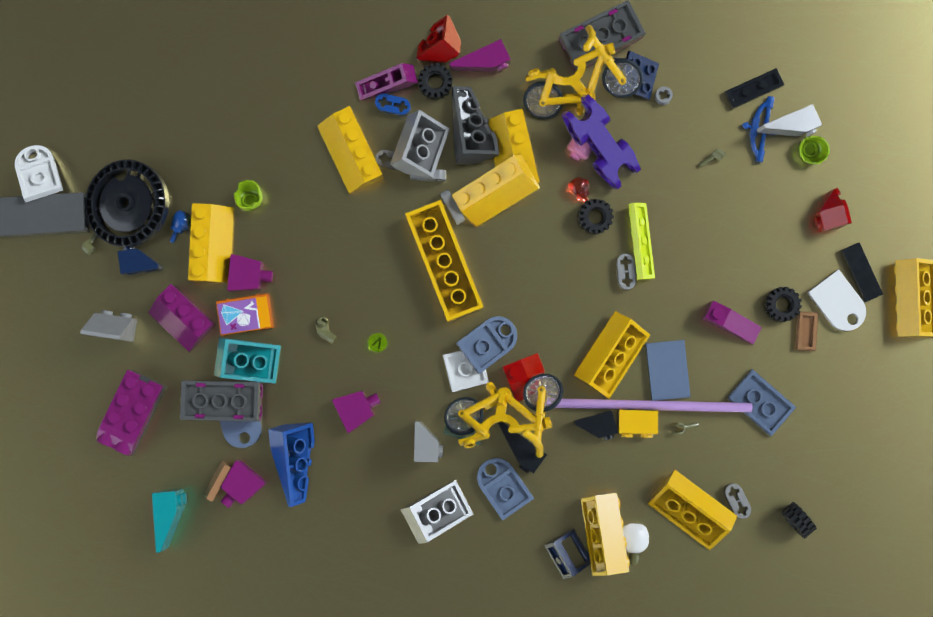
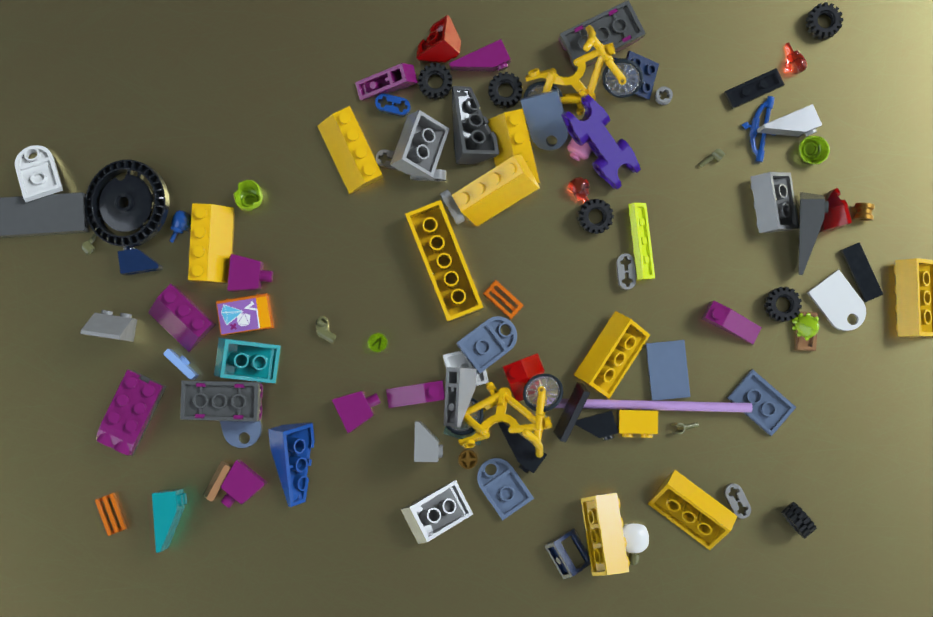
(104, 517): none -> orange tile
(181, 363): none -> light blue plate
(415, 394): none -> magenta slope
(458, 394): none -> light grey slope
(469, 461): none -> pearl gold wheel
(501, 79): none -> black tyre
(515, 310): none -> orange tile
(545, 119): none -> sand blue tile
(571, 412): none -> black tile
(774, 202): none -> light grey slope
(795, 61): none -> clear red piece
(806, 325): none -> lime piece
(811, 219): none -> dark grey wedge
(816, 29): none -> black tyre
(864, 211): none -> pearl gold wheel

